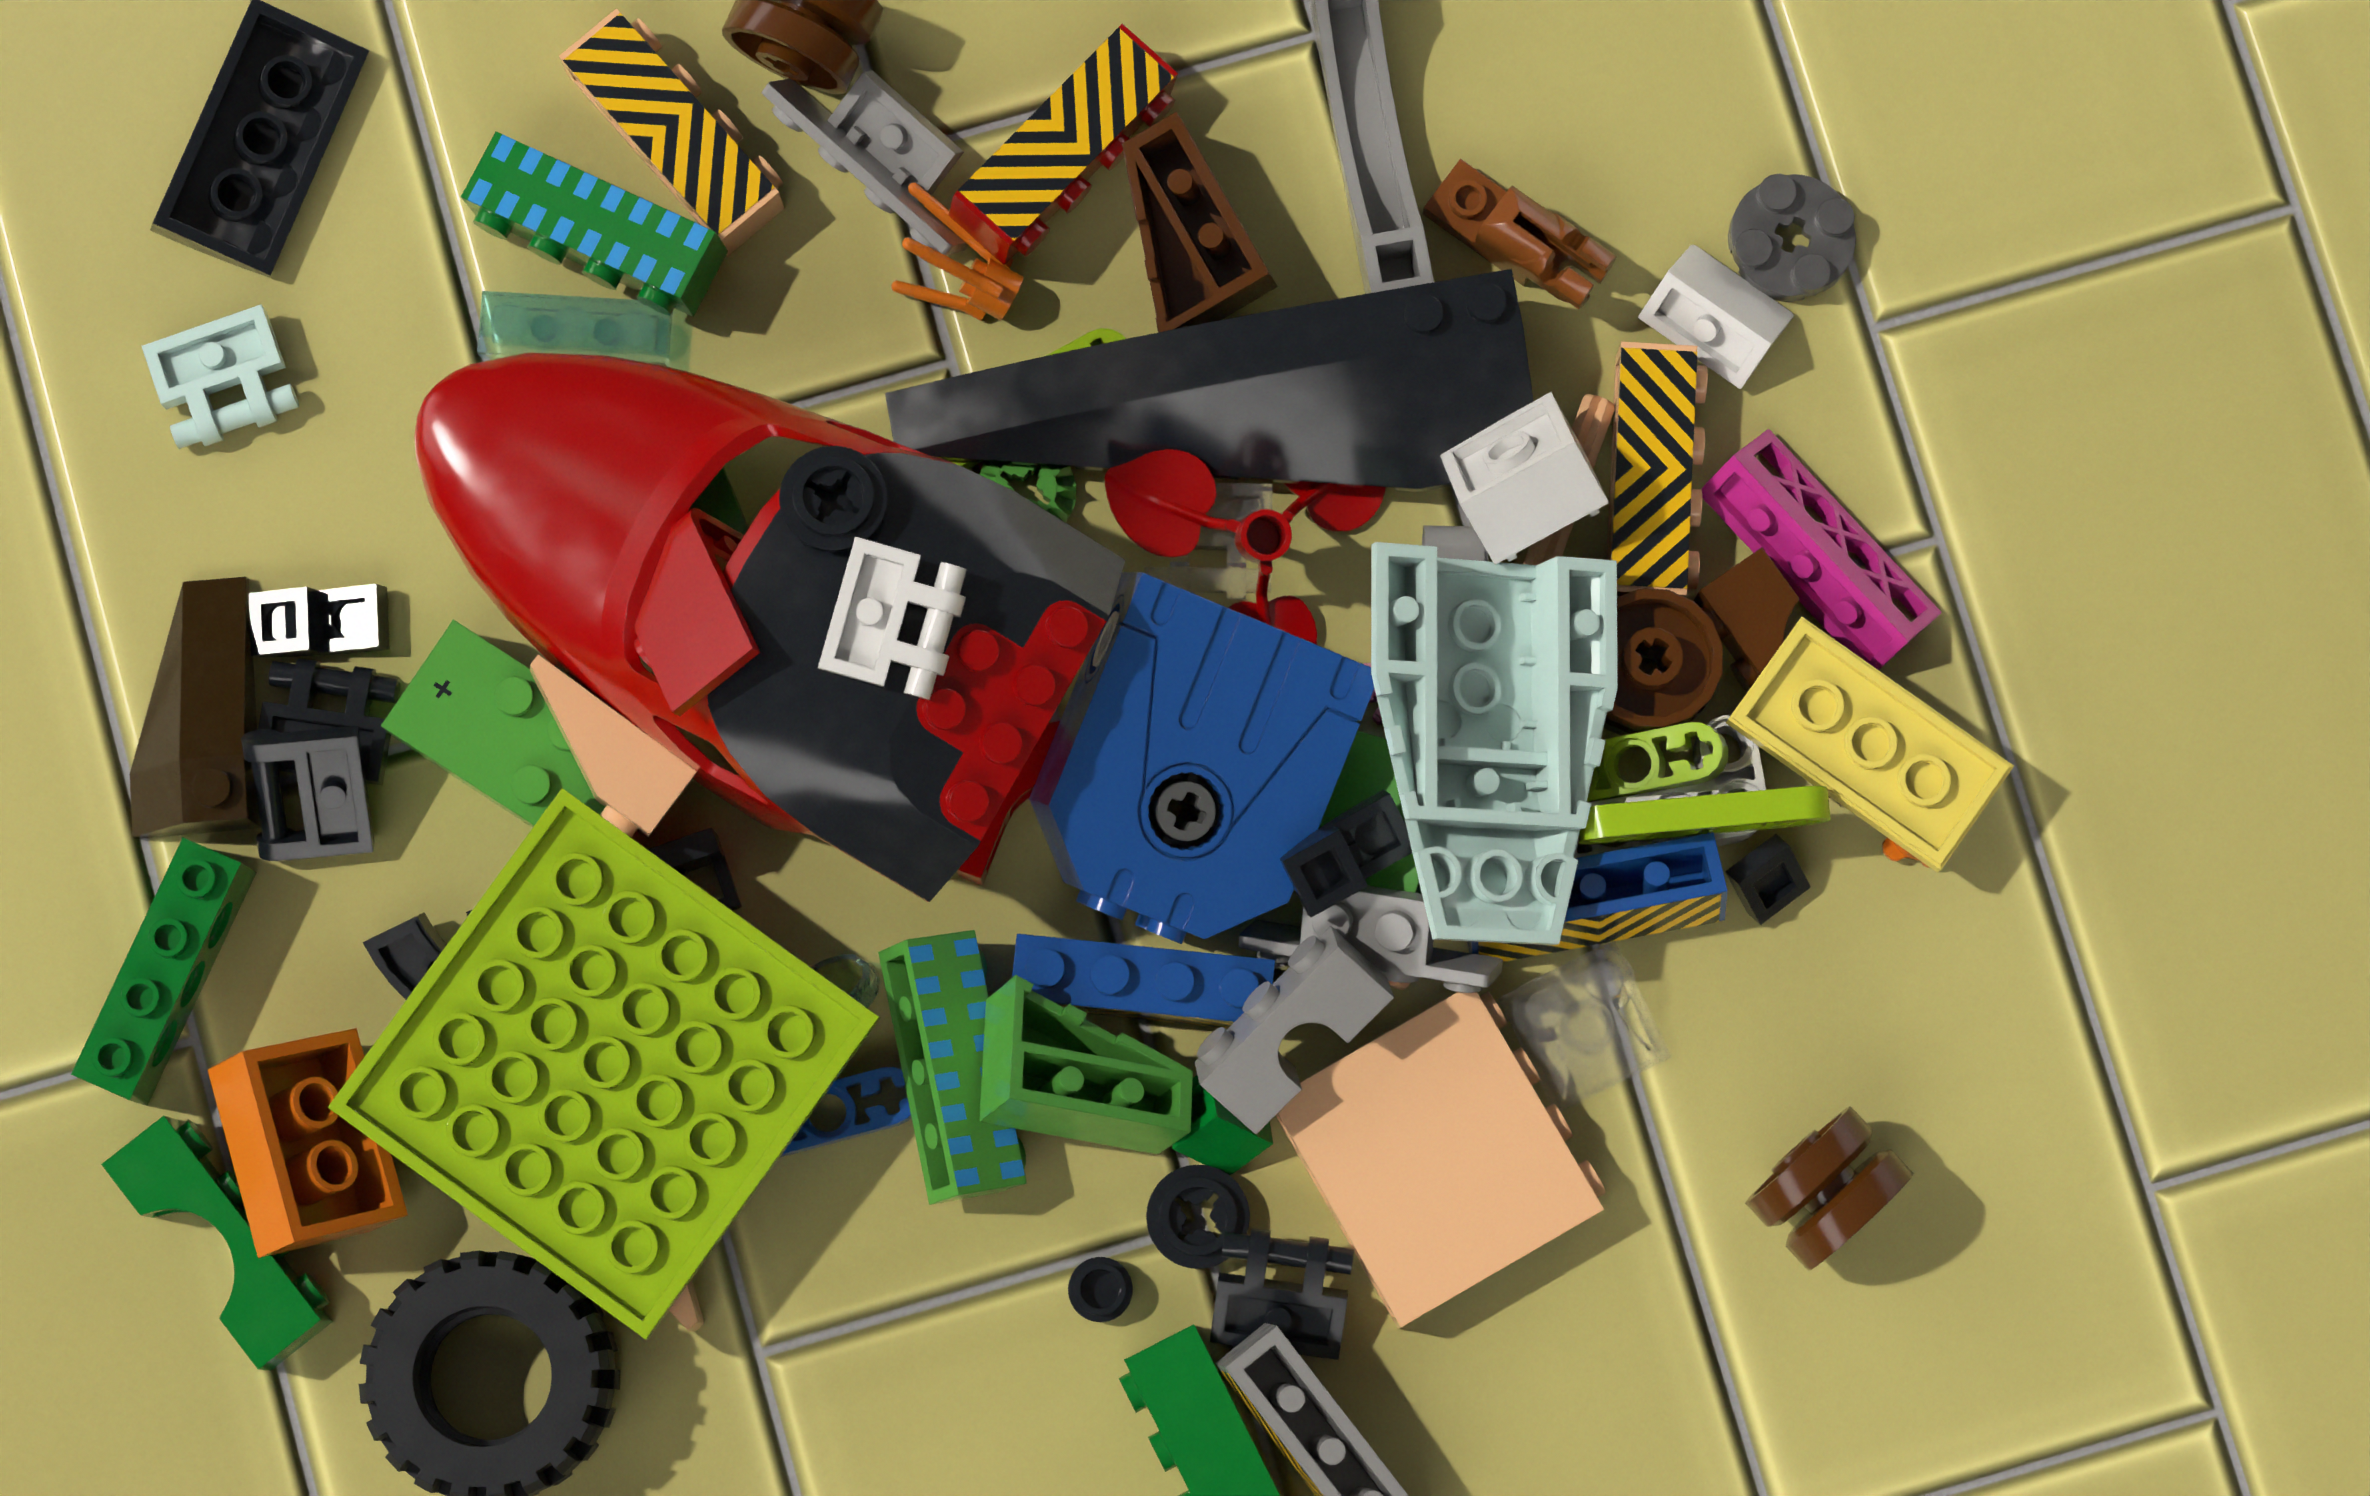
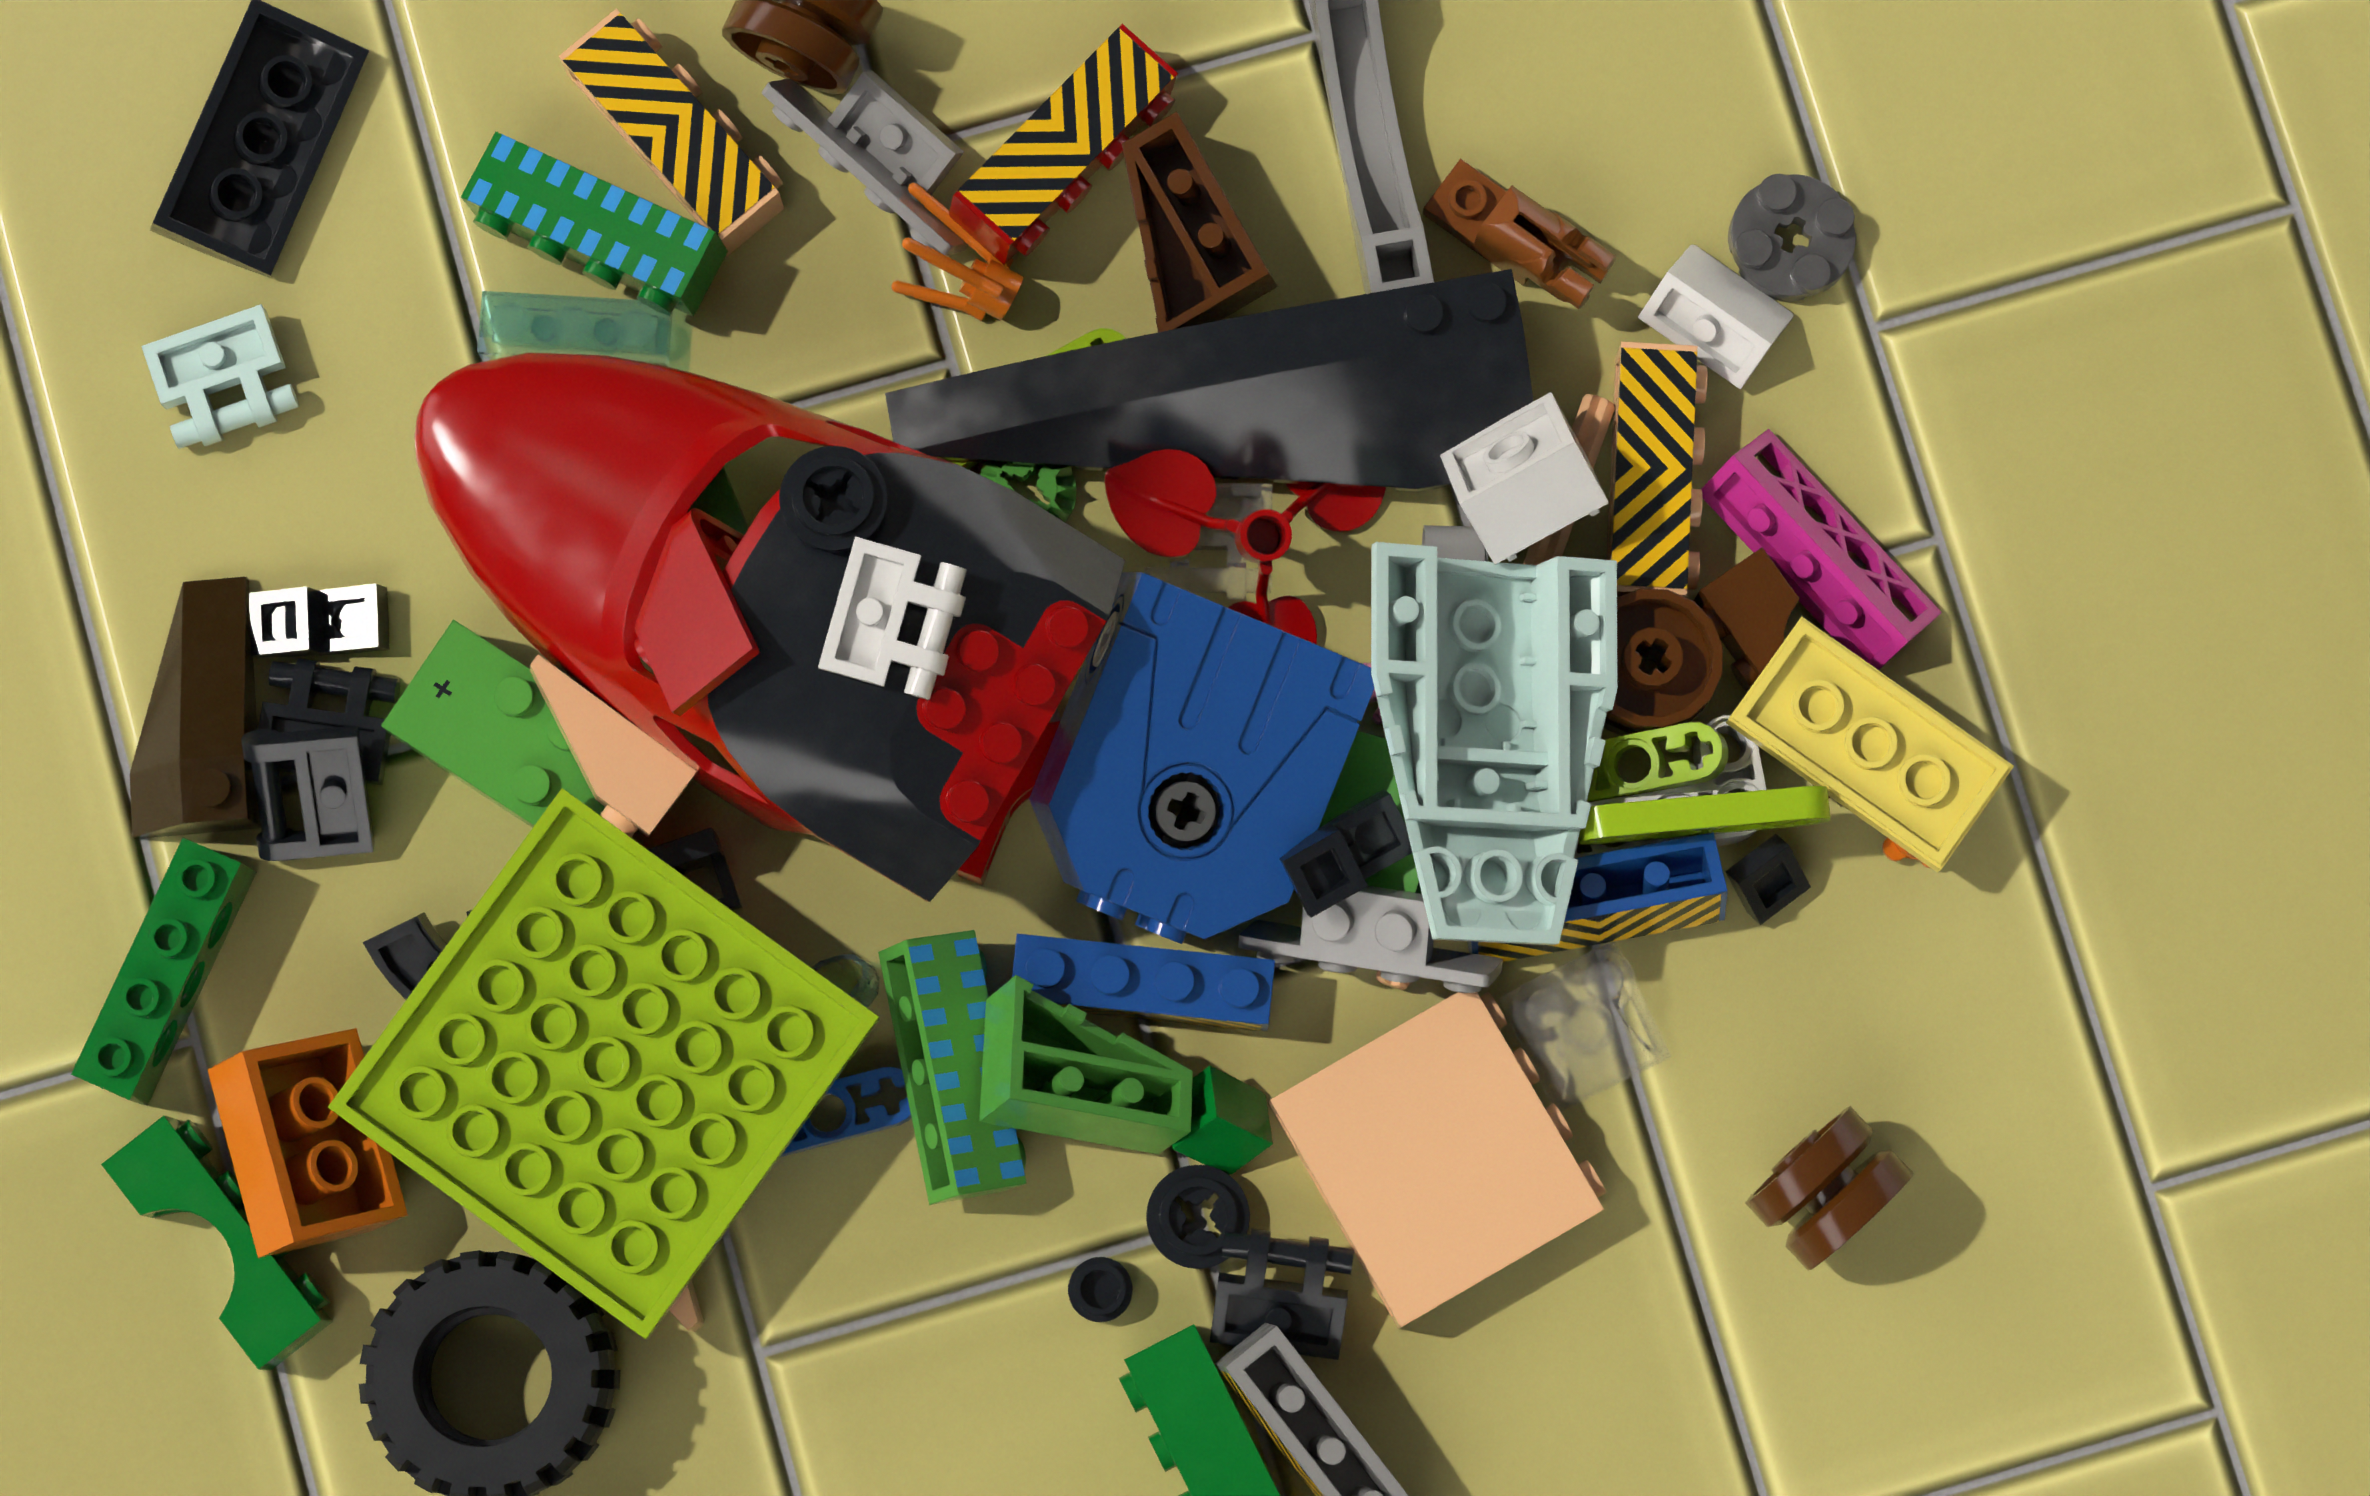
(1323, 985): light grey arch -> none

